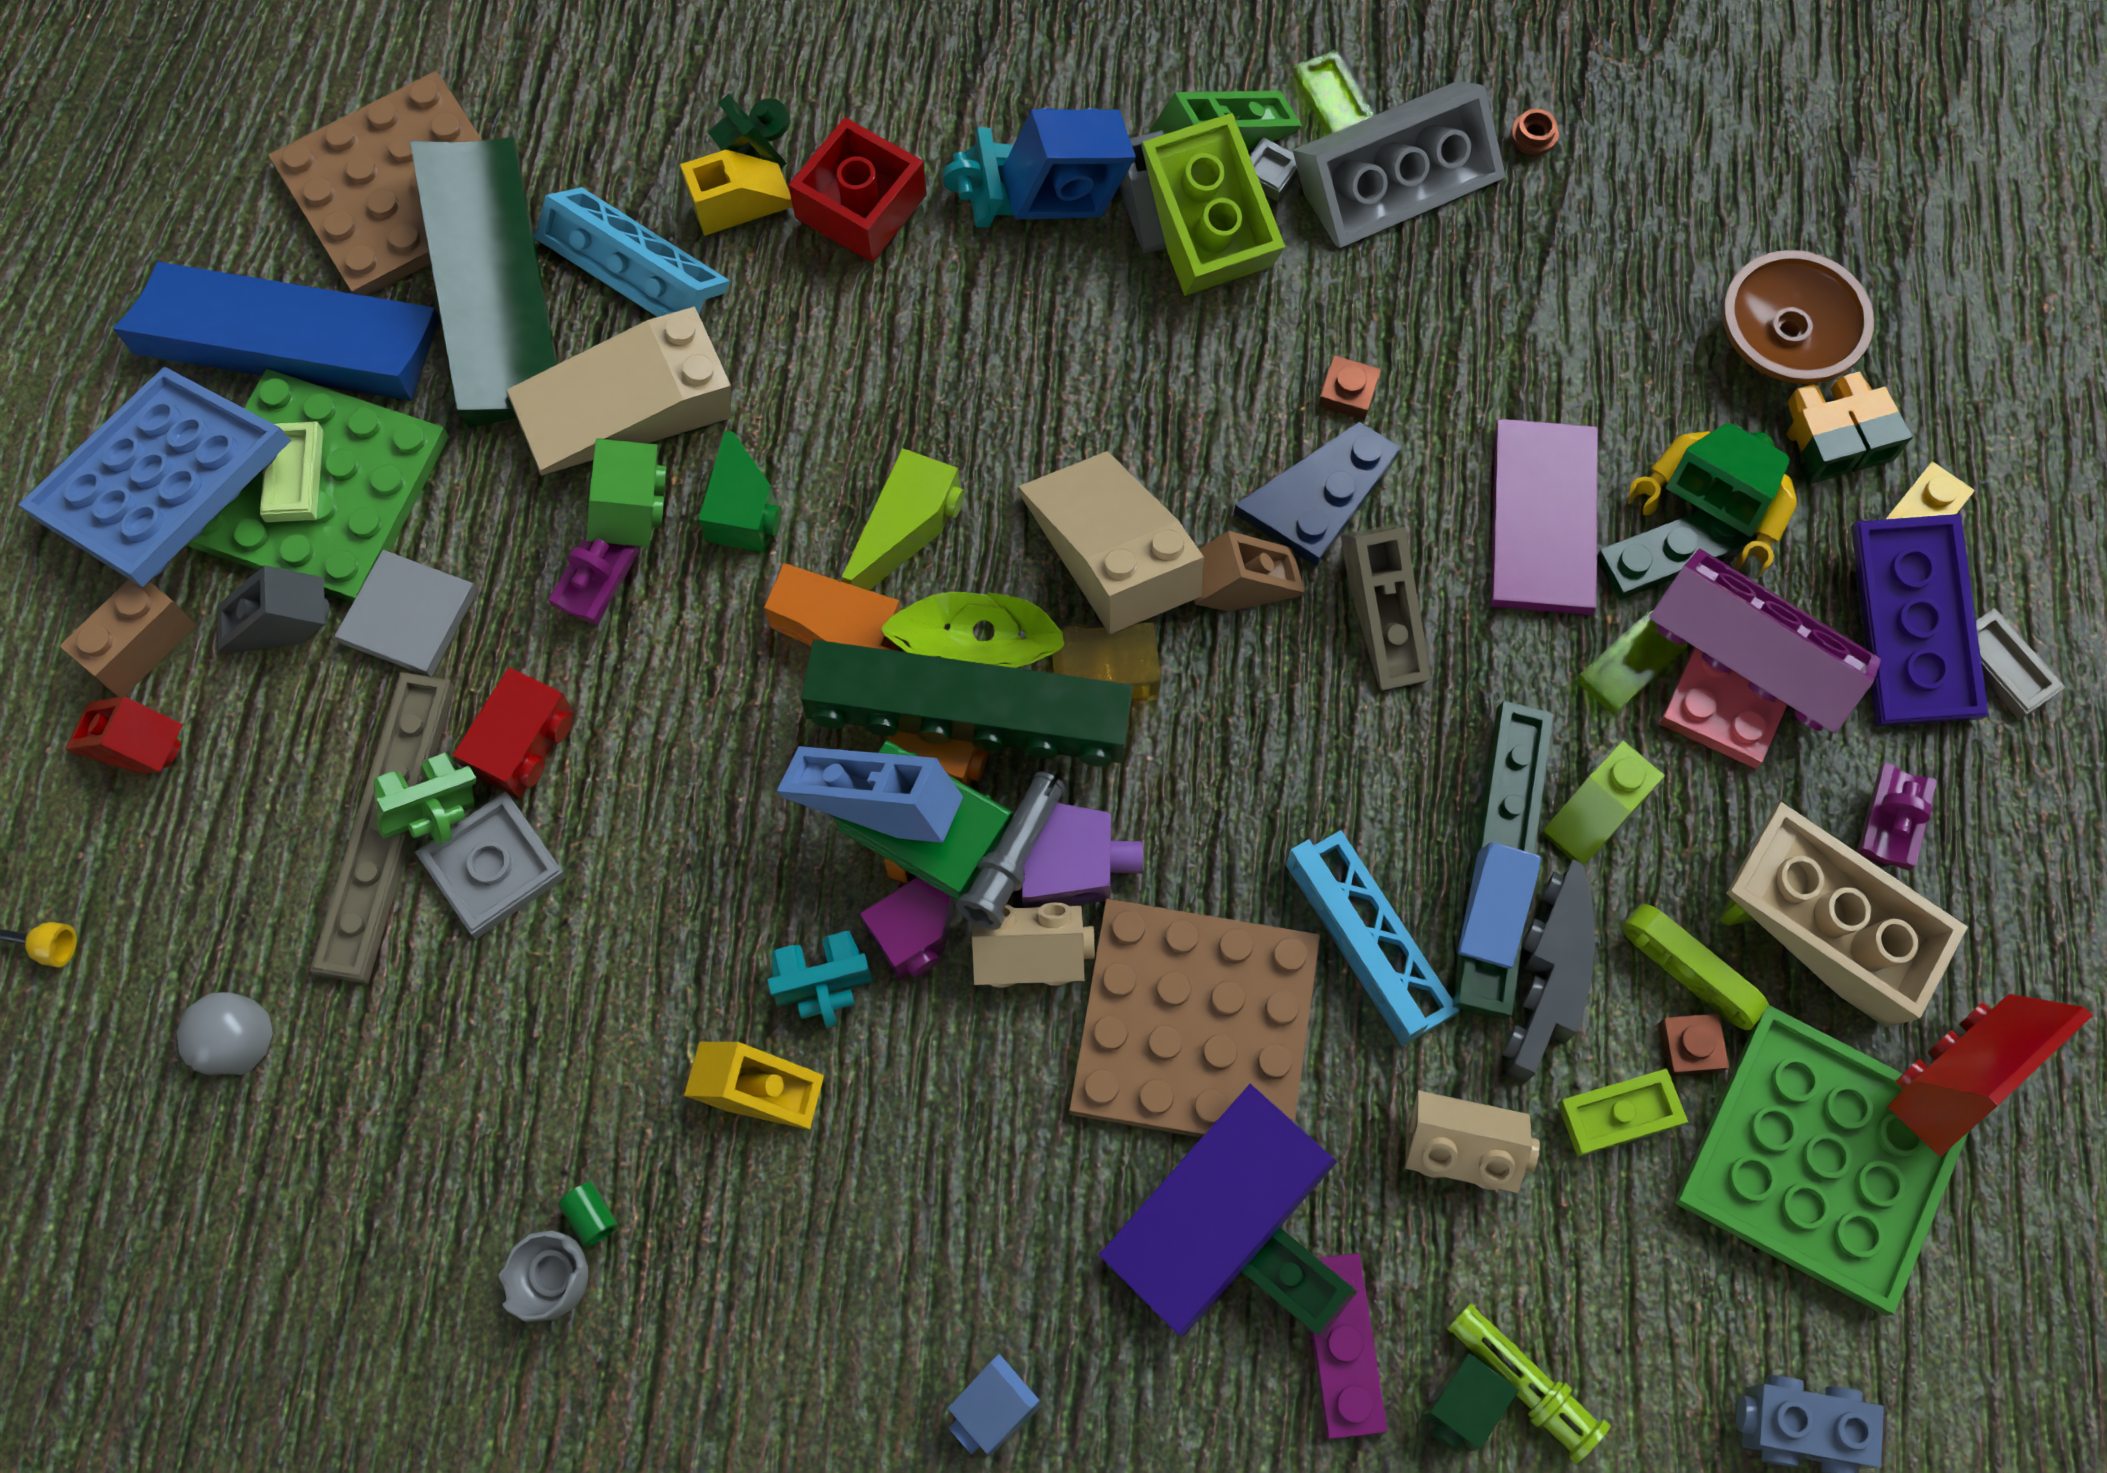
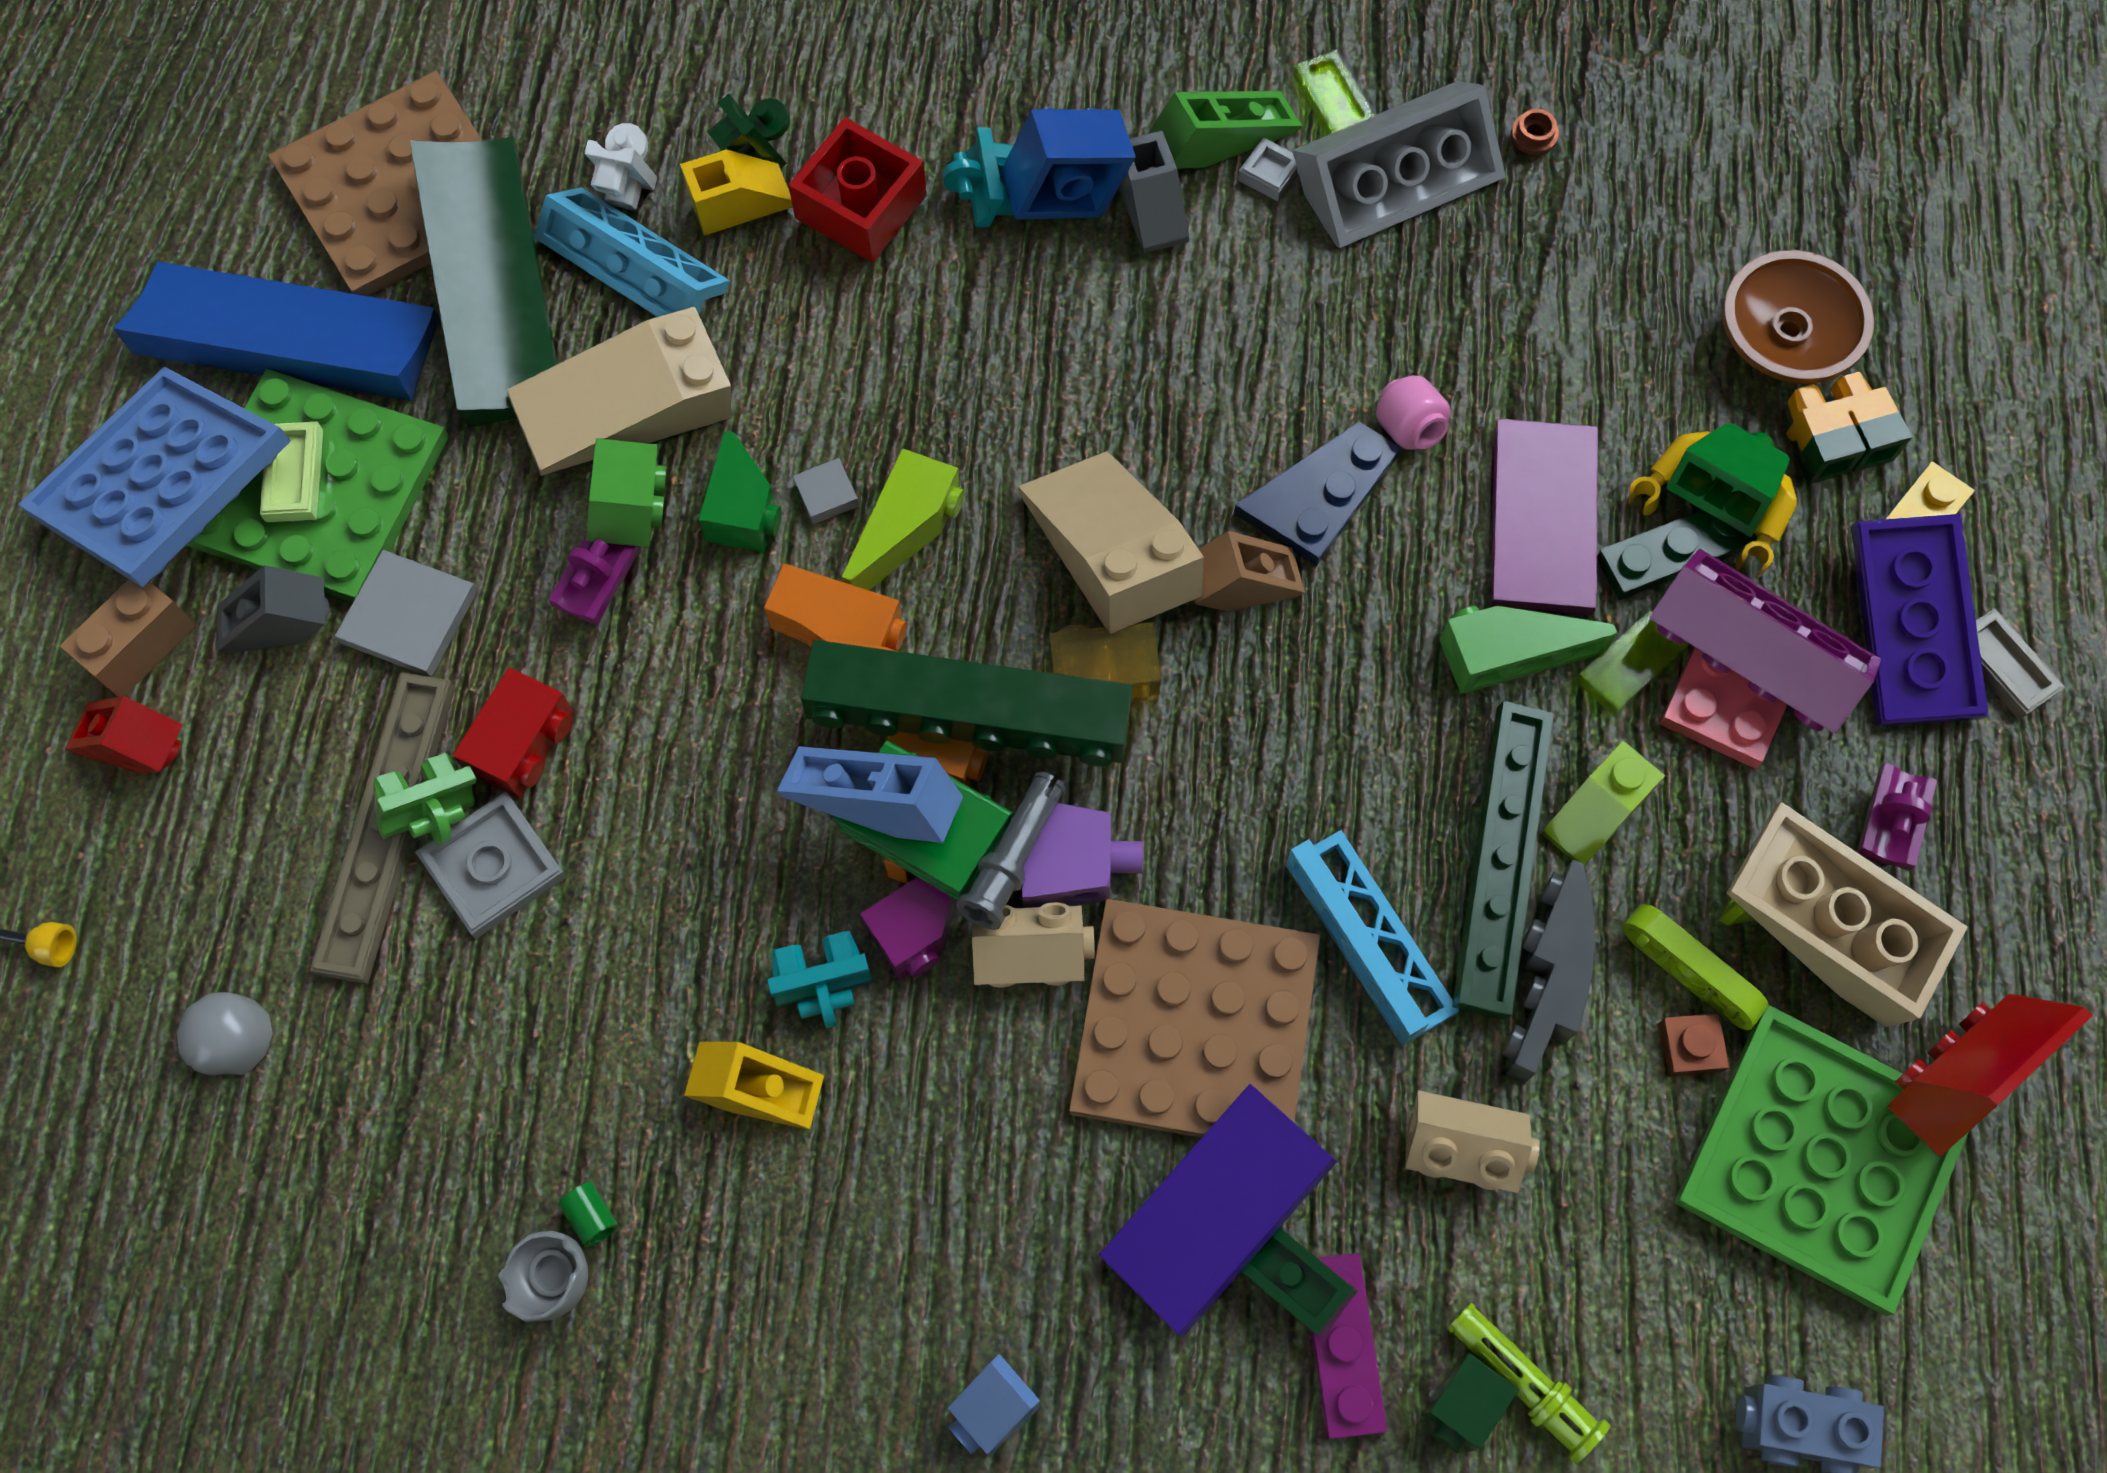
(621, 167): none -> white hips
(825, 491): none -> light grey tile
(925, 620): lime piece -> none
(1211, 204): lime slope -> none
(1349, 387): plate -> none
(1387, 604): dark tan slope -> none
(1413, 413): none -> bright pink head
(1498, 904): medium blue slope -> none
(1513, 643): none -> bright green slope
(1622, 1112): lime plate -> none

